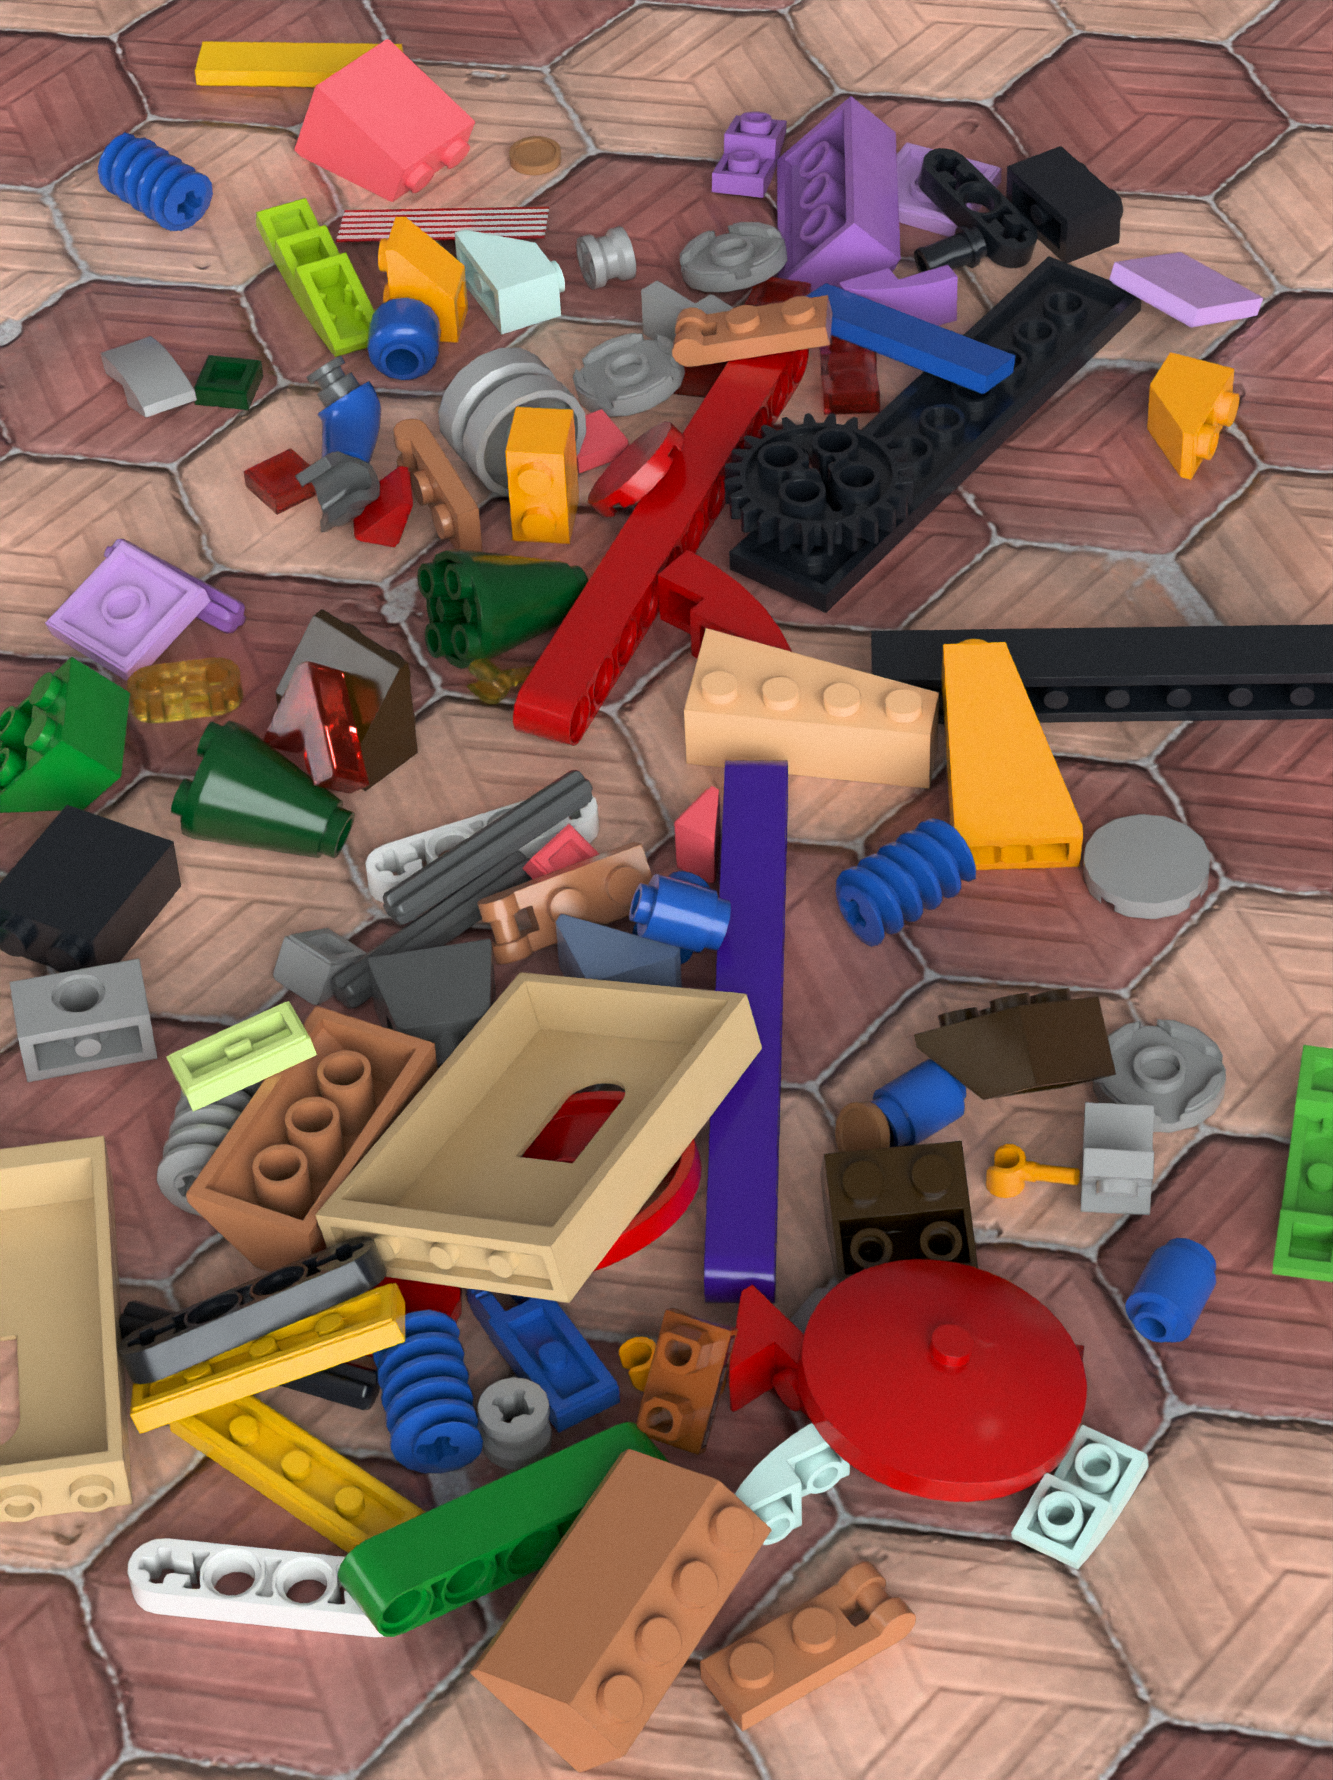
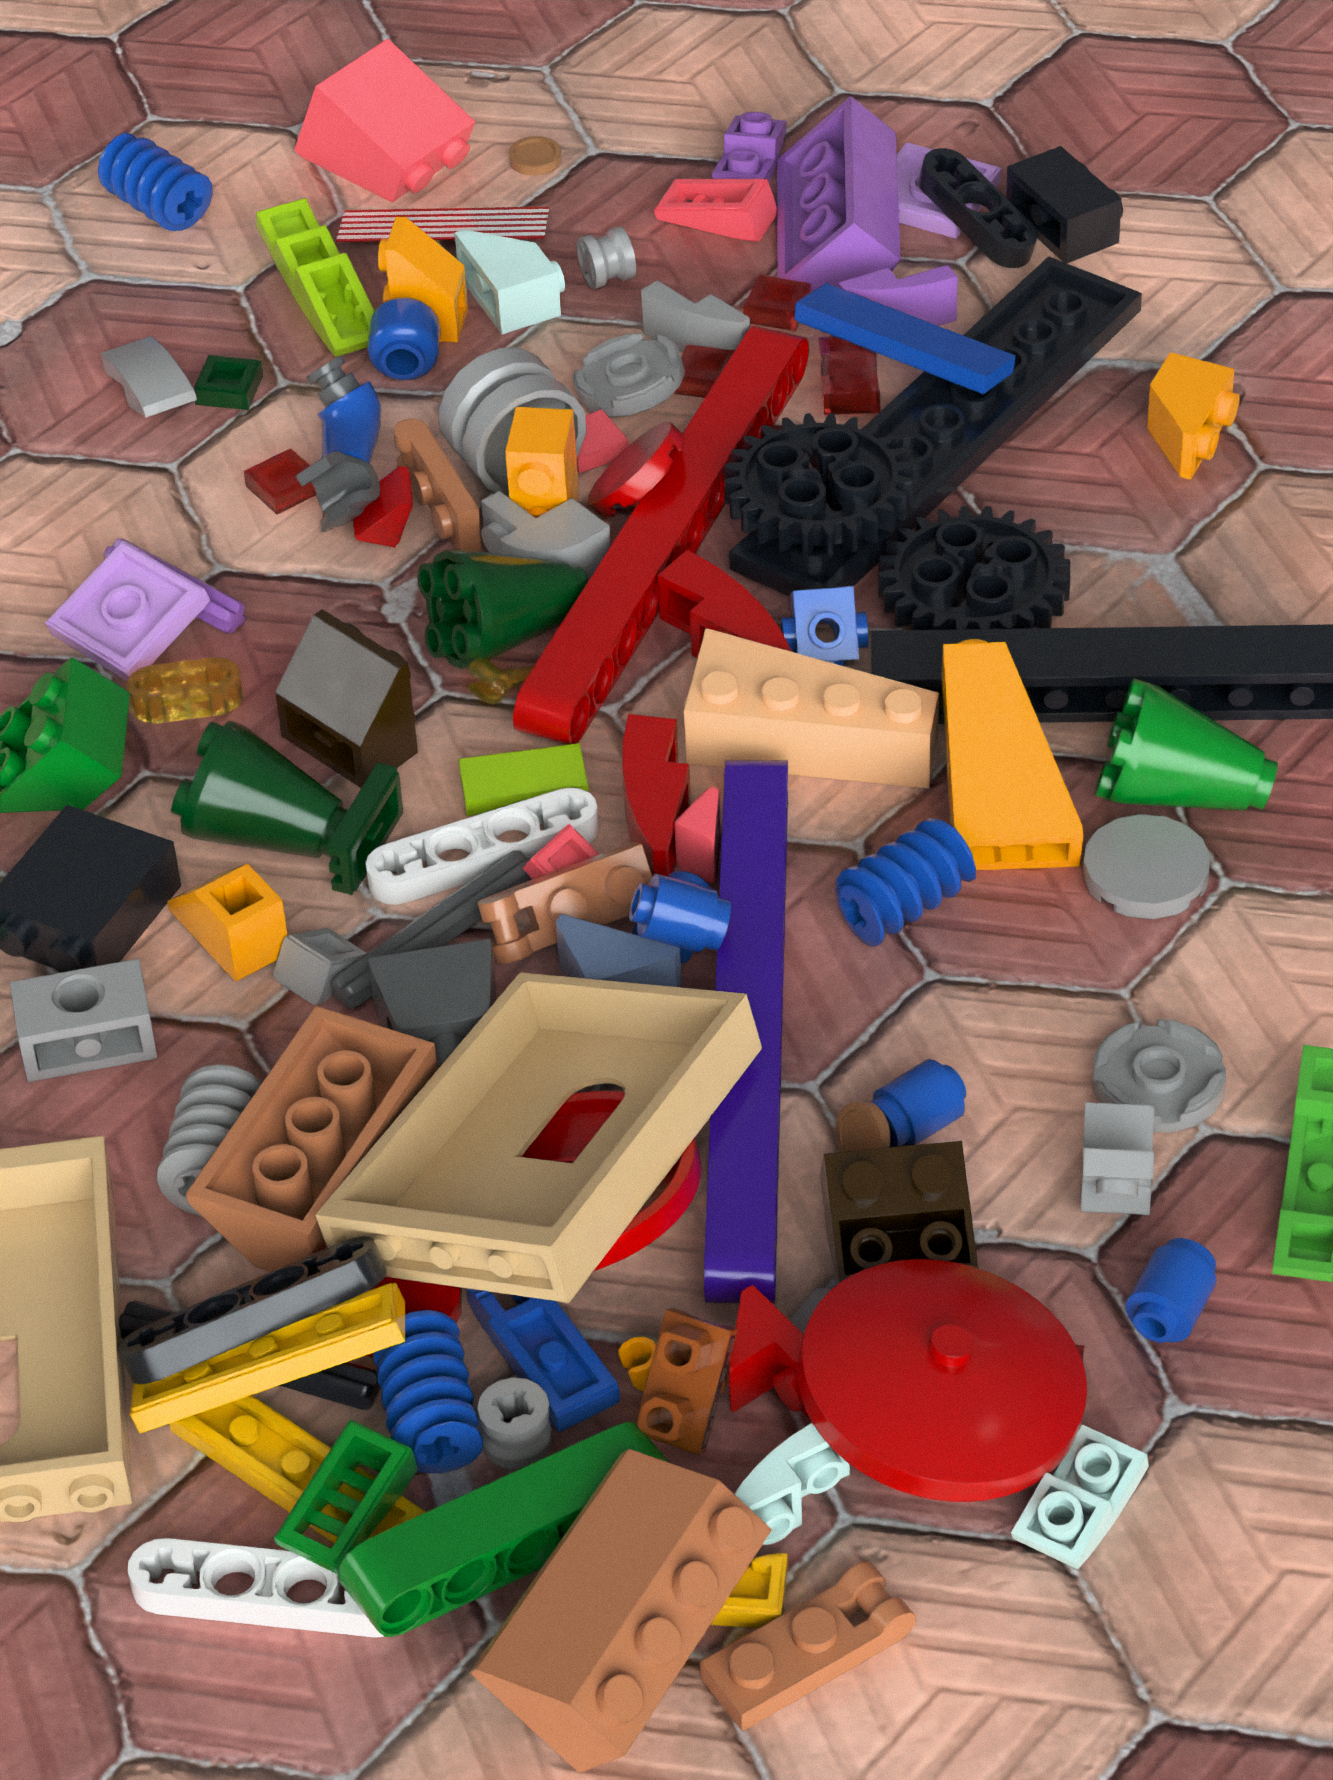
(234, 920): none -> light orange slope
(241, 1055): yellowish green tile -> none
(274, 62): yellow tile -> none
(319, 720): clear red slope -> none
(353, 1447): none -> green slope
(365, 827): none -> dark green tile
(487, 847): dark grey axle -> none
(519, 775): none -> lime tile
(562, 534): none -> light grey brick
(654, 788): none -> red slope
(720, 206): none -> coral slope
(735, 259): light grey tile -> none
(751, 331): nougat plate -> none
(757, 1595): none -> yellow tile
(832, 608): none -> brick
(934, 566): none -> black gear
(956, 251): black pin -> none
(1012, 1170): light orange hand -> none
(1022, 1044): dark brown slope -> none
(1180, 757): none -> green cone
(1185, 289): lavender tile -> none

